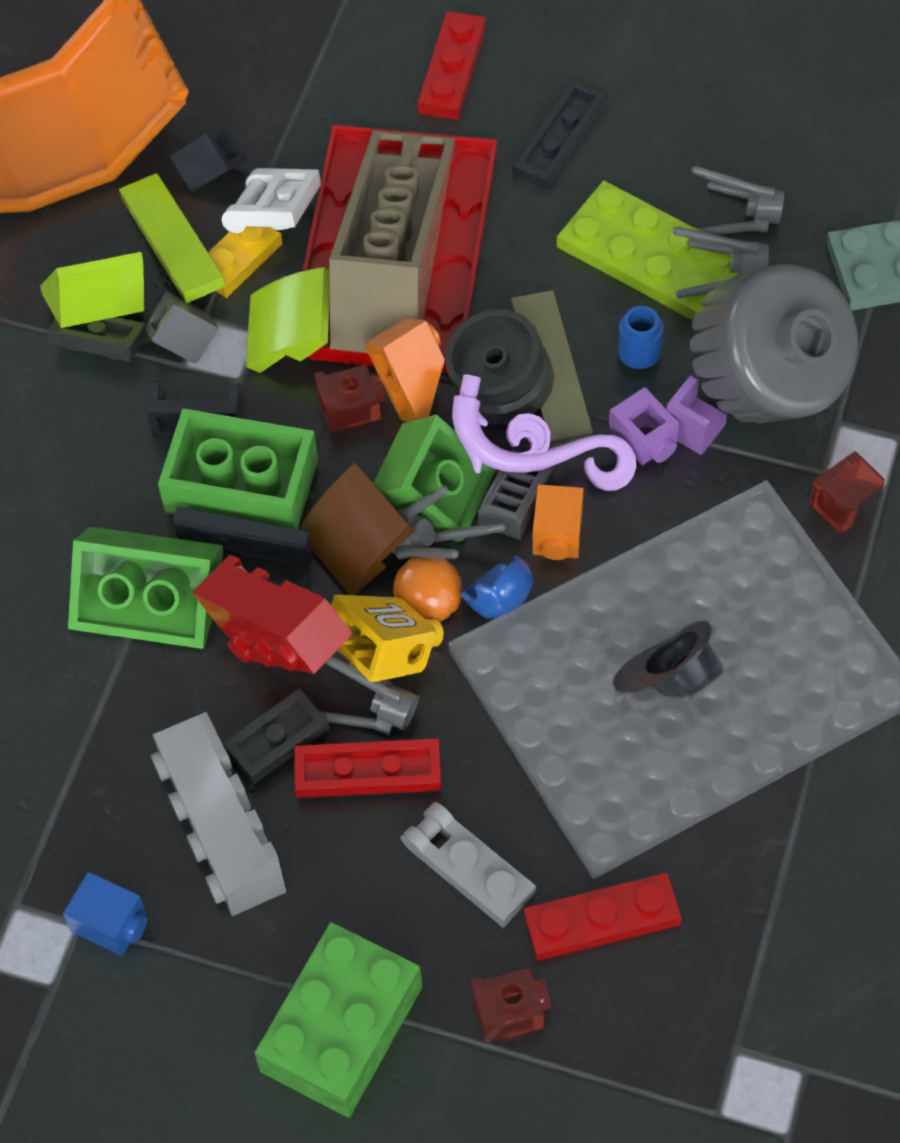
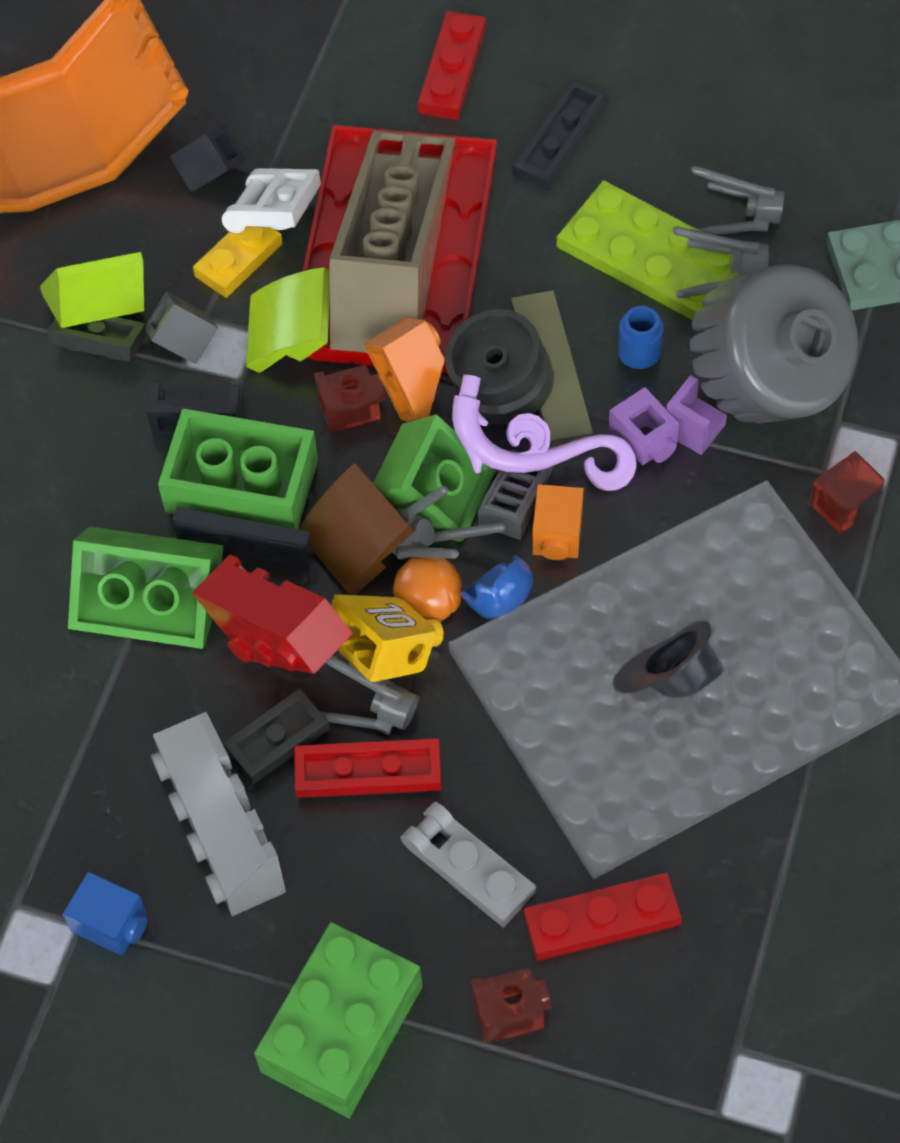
(172, 238): lime tile -> none

